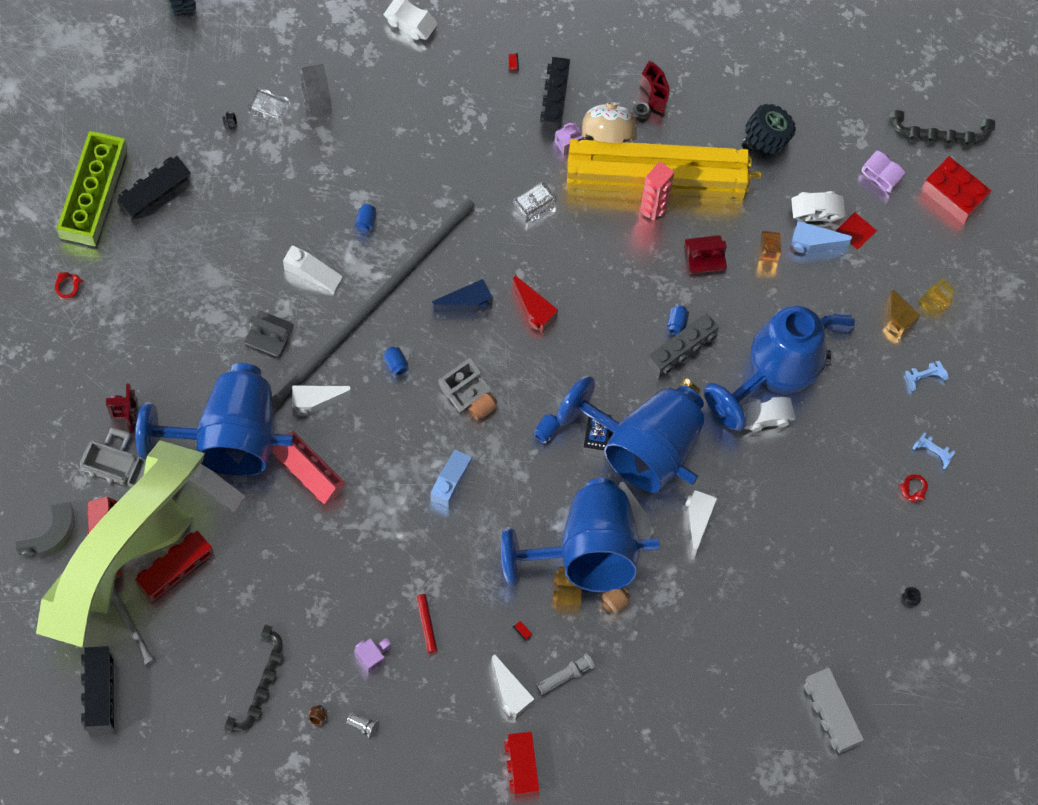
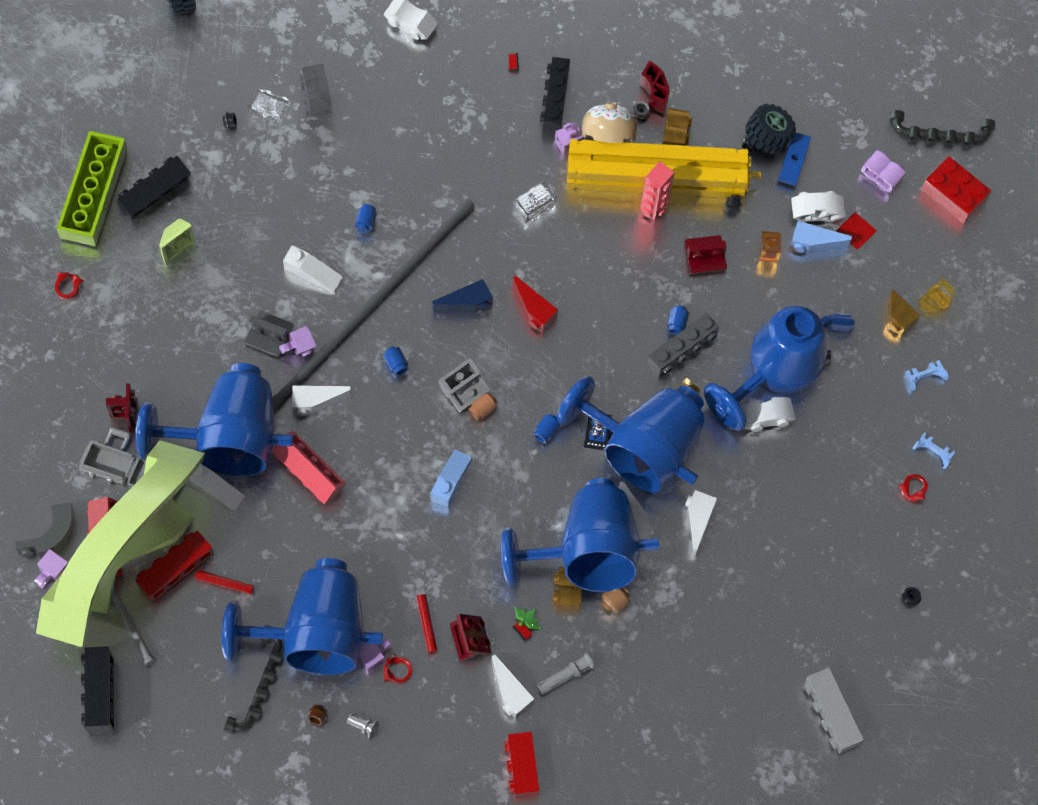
(51, 567): none -> lavender brick
(176, 239): none -> yellowish green slope
(224, 582): none -> red piece
(300, 341): none -> lavender brick
(321, 618): none -> blue piece
(388, 675): none -> red piece
(470, 636): none -> dark red bracket
(527, 618): none -> bright green piece
(676, 127): none -> pearl gold brick
(733, 202): none -> black plate
(796, 150): none -> blue tile

